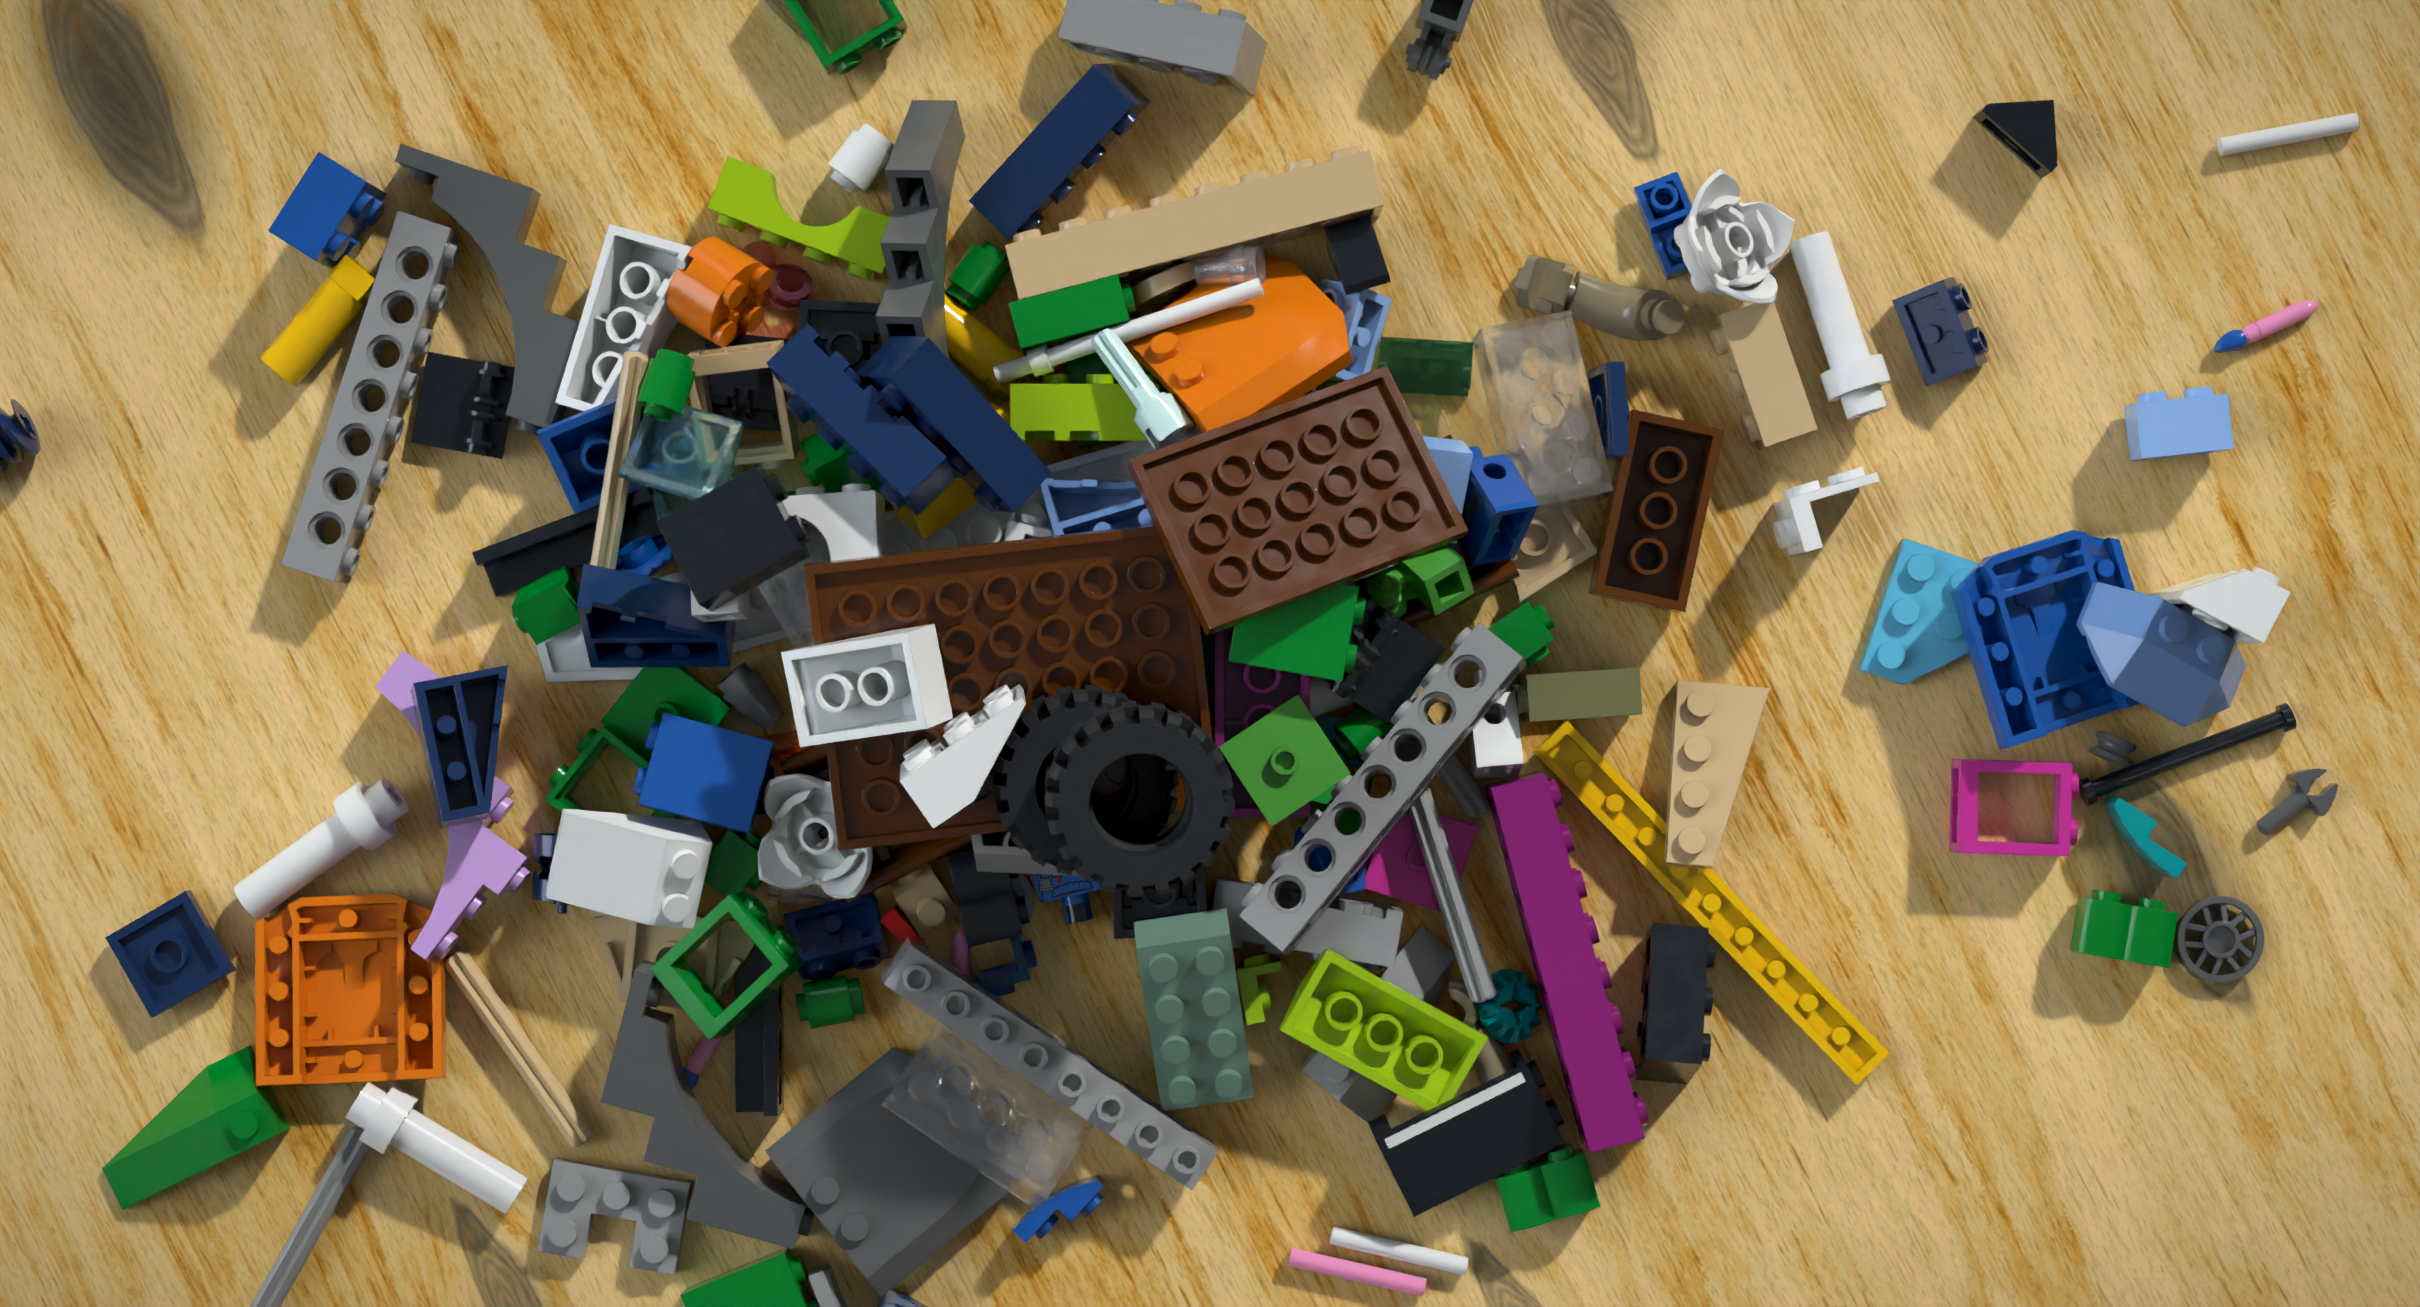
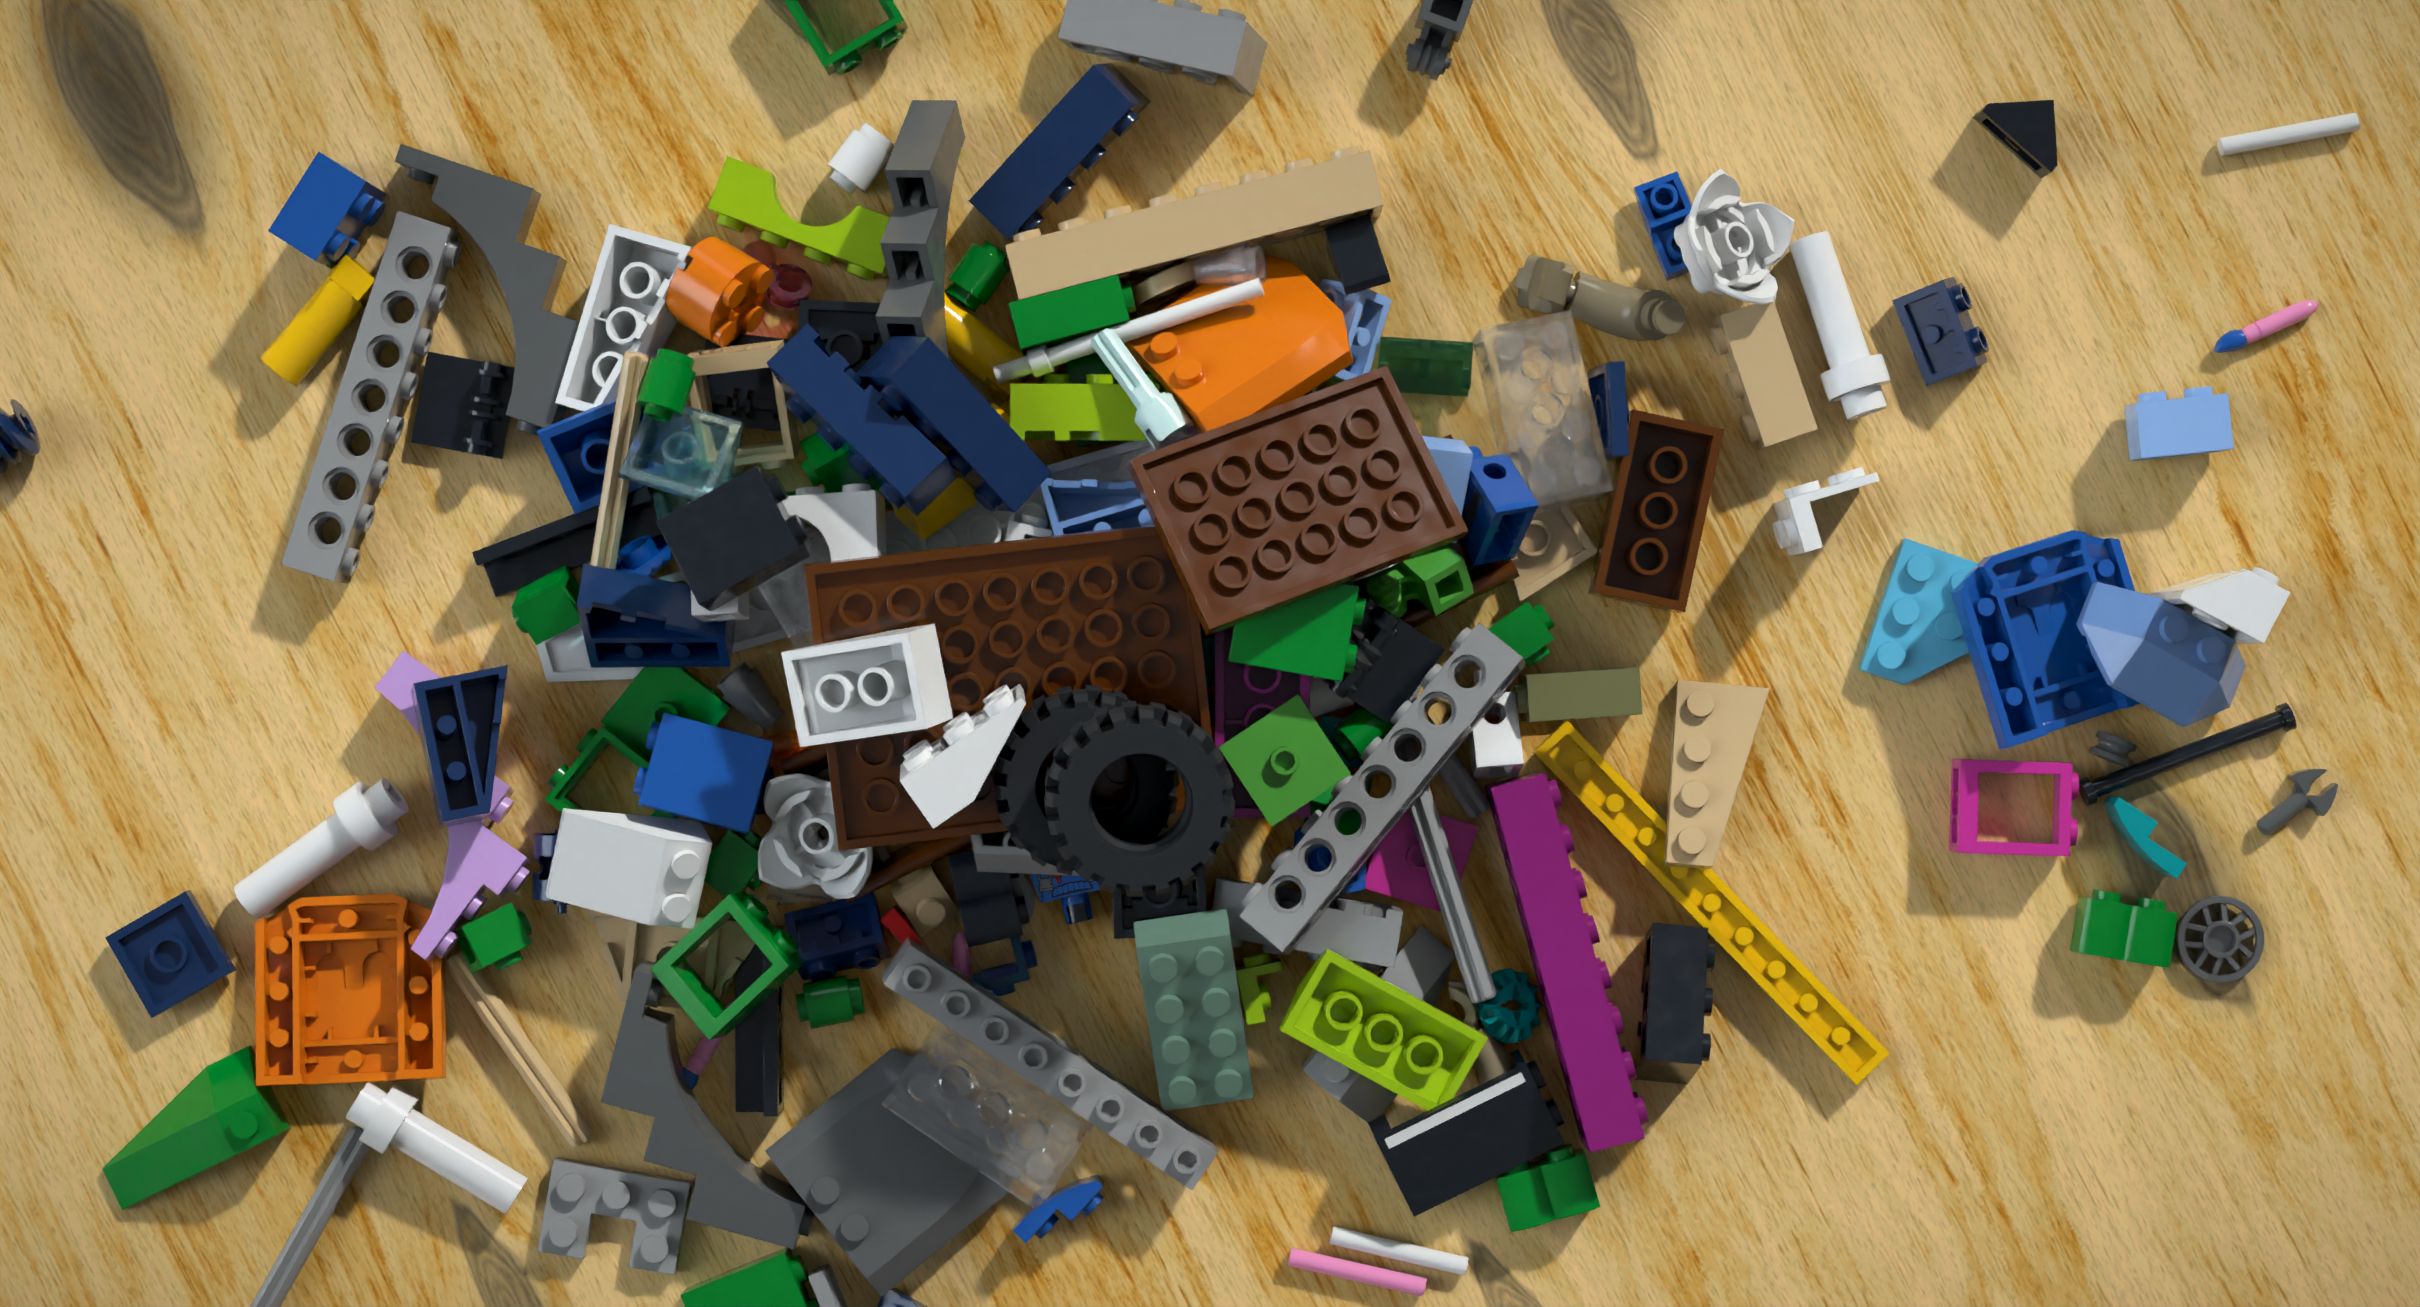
(495, 938): none -> green brick

